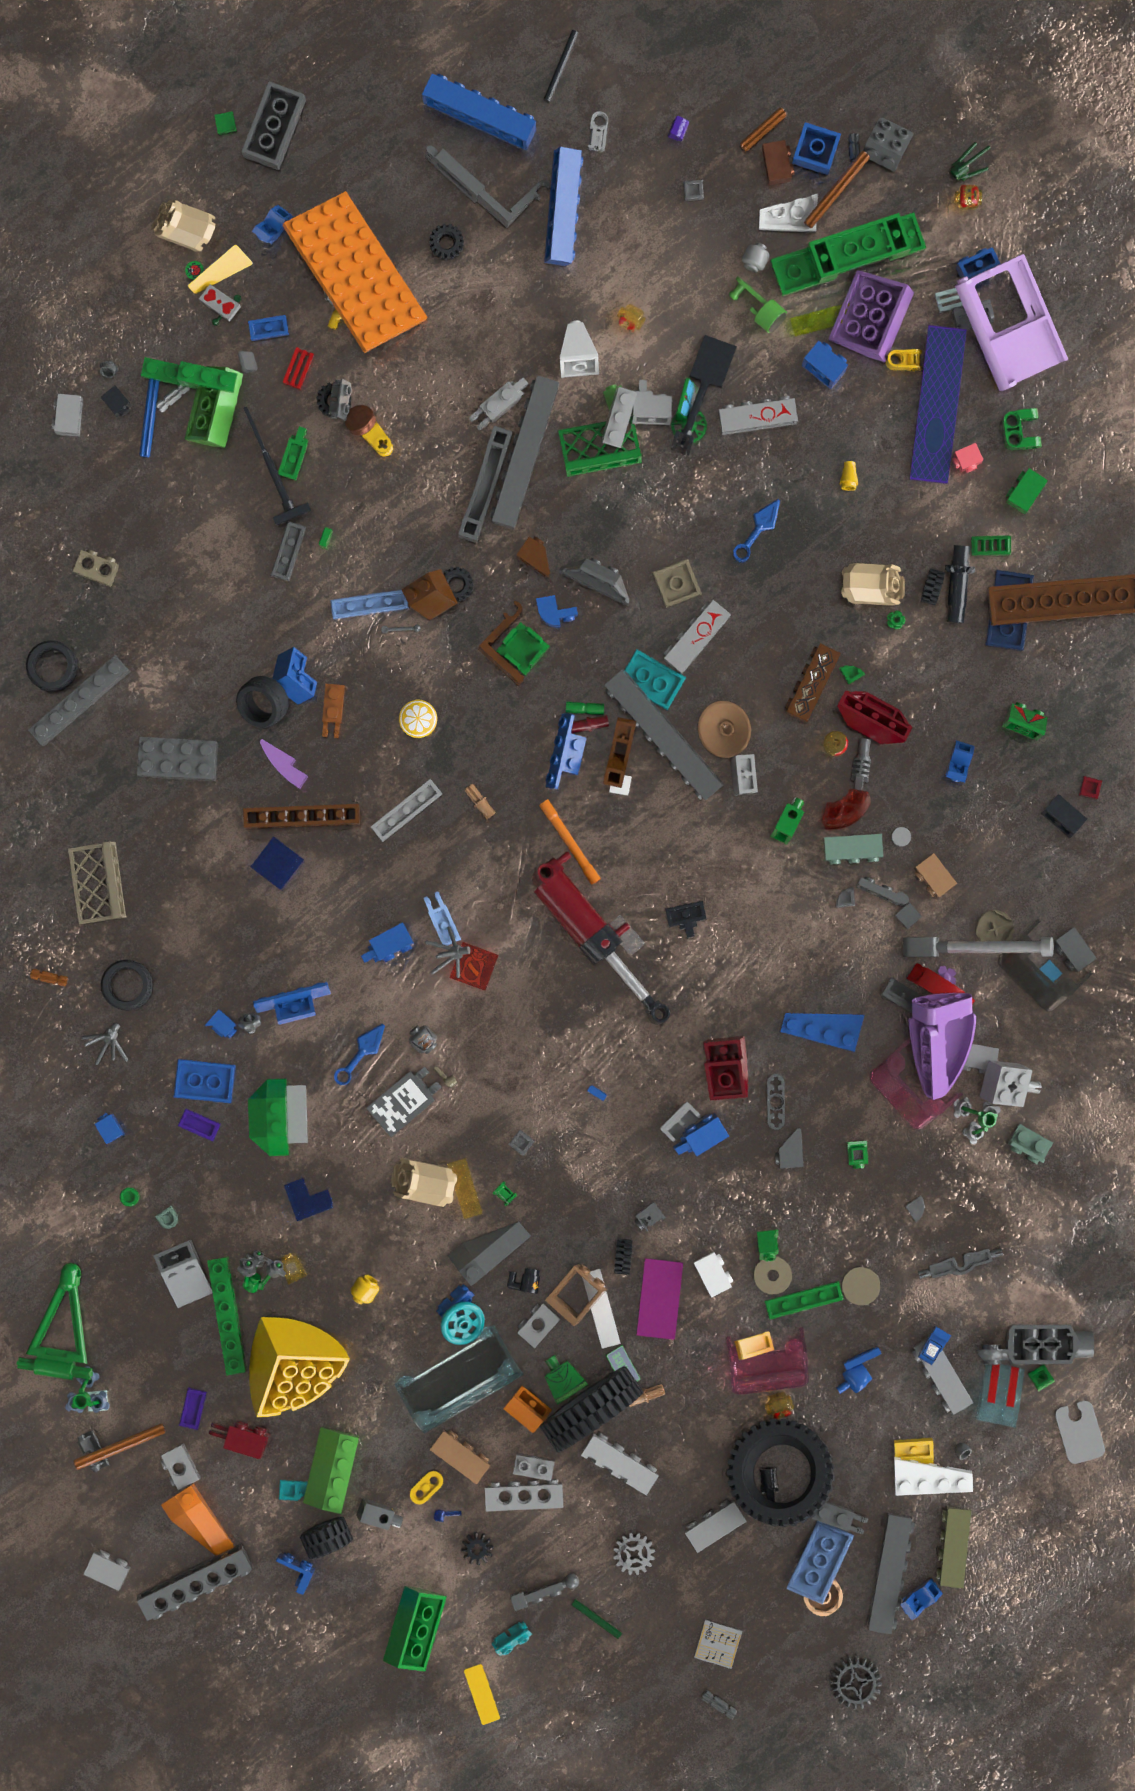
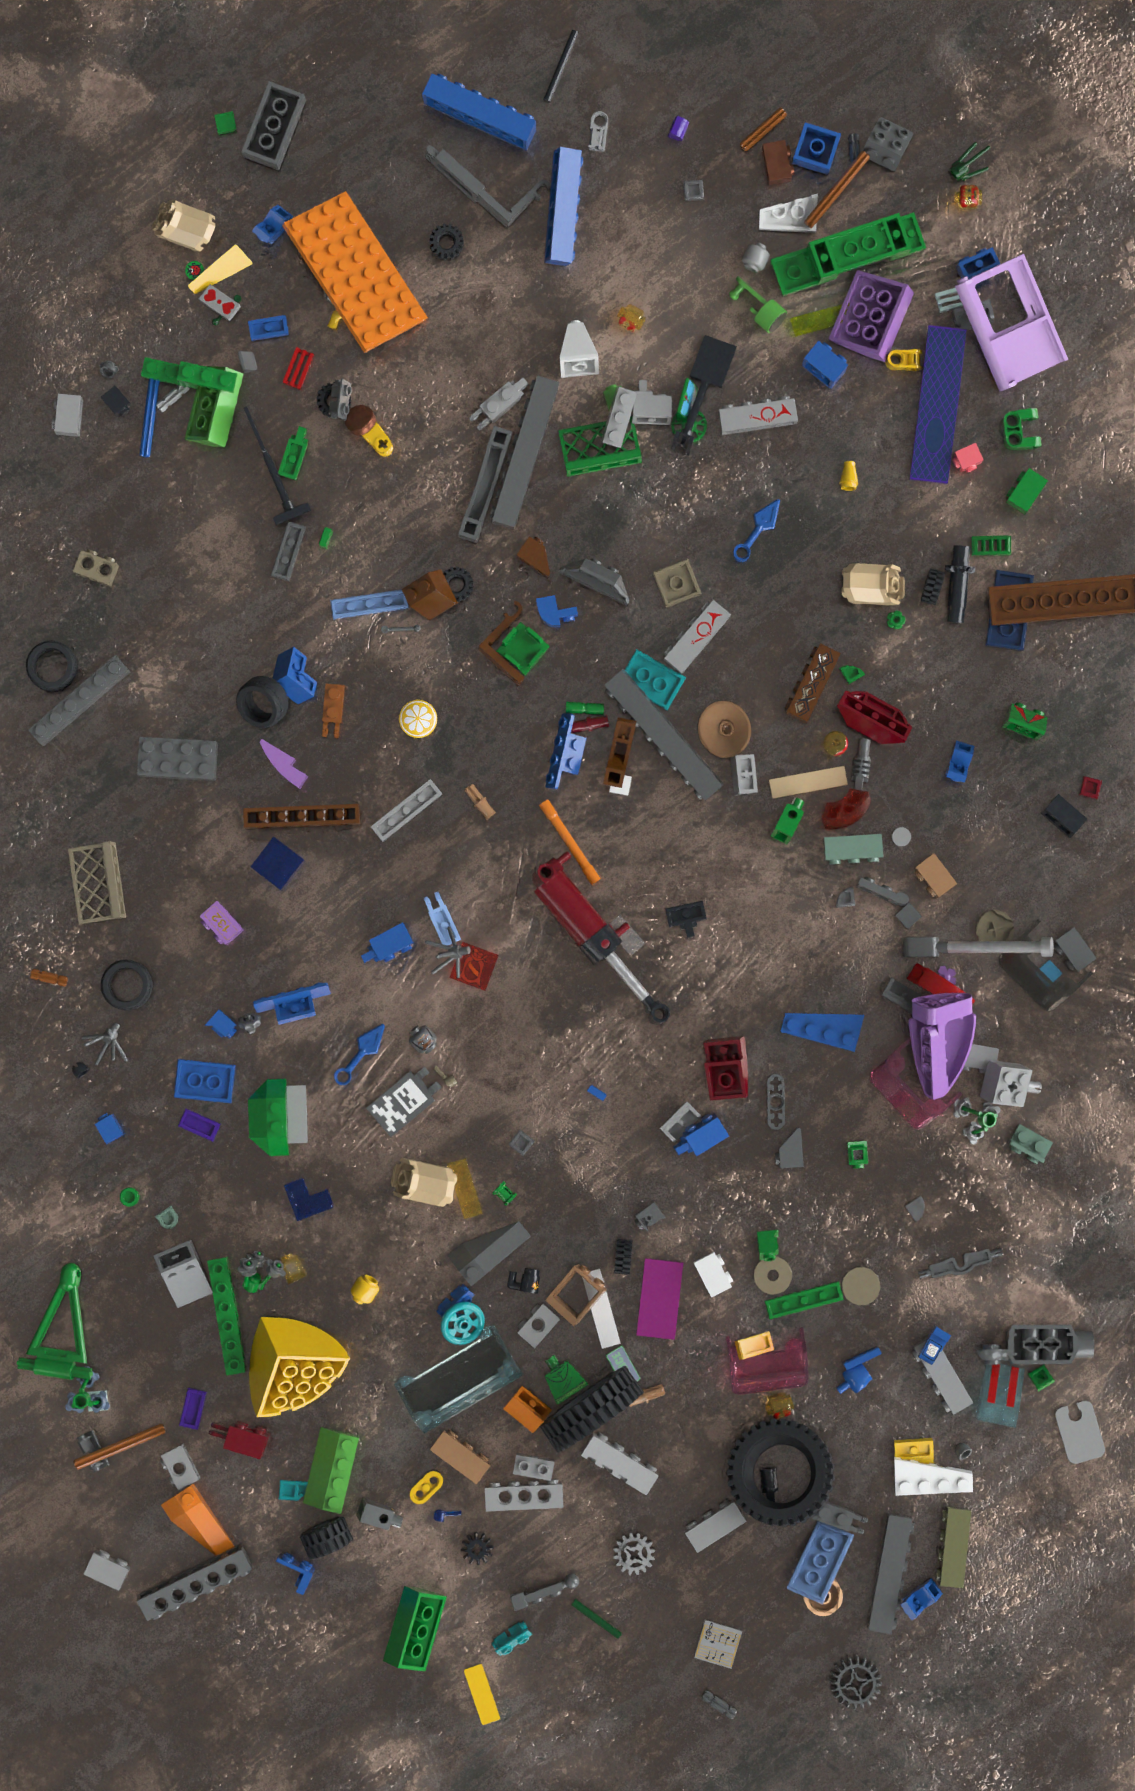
(80, 1070): none -> black hinge
(221, 922): none -> medium lavender brick
(808, 782): none -> tan tile

